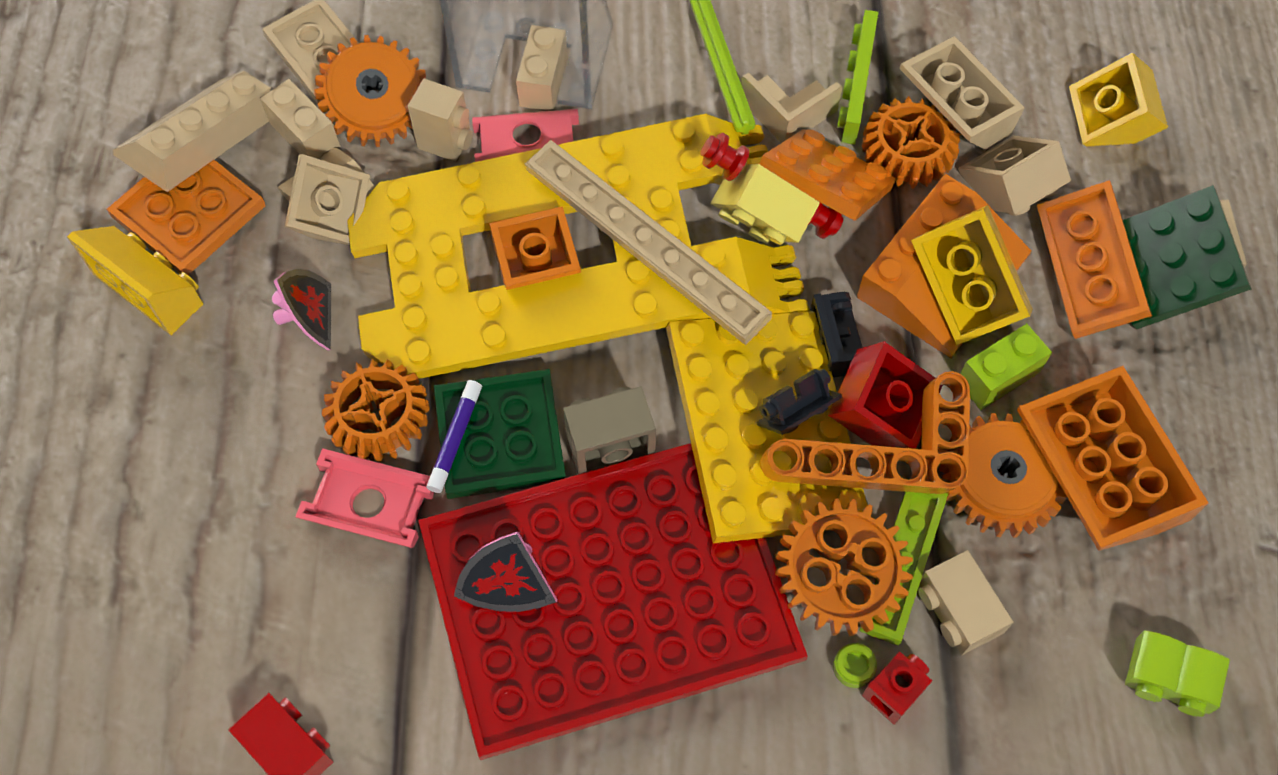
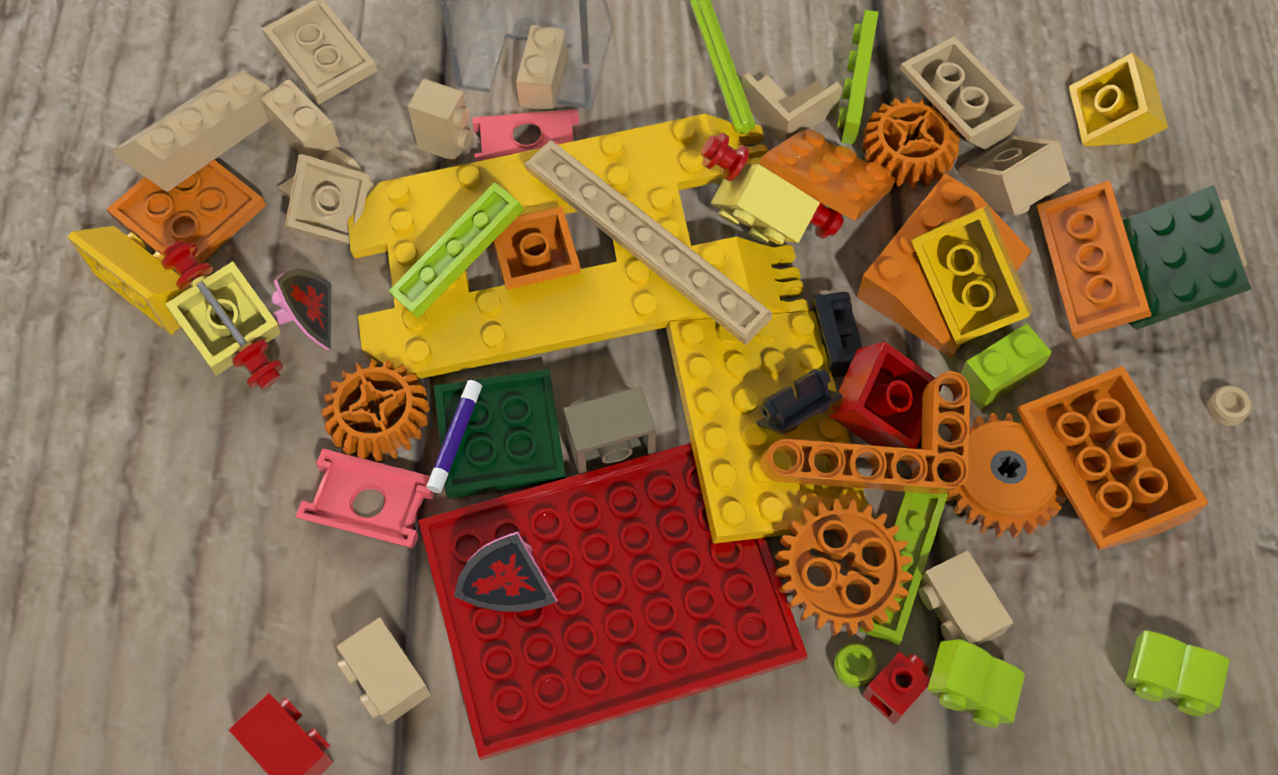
(222, 316): none -> light yellow brick
(362, 69): orange gear -> none
(382, 671): none -> tan brick
(456, 250): none -> lime plate
(976, 682): none -> lime brick
(1229, 405): none -> tan tile

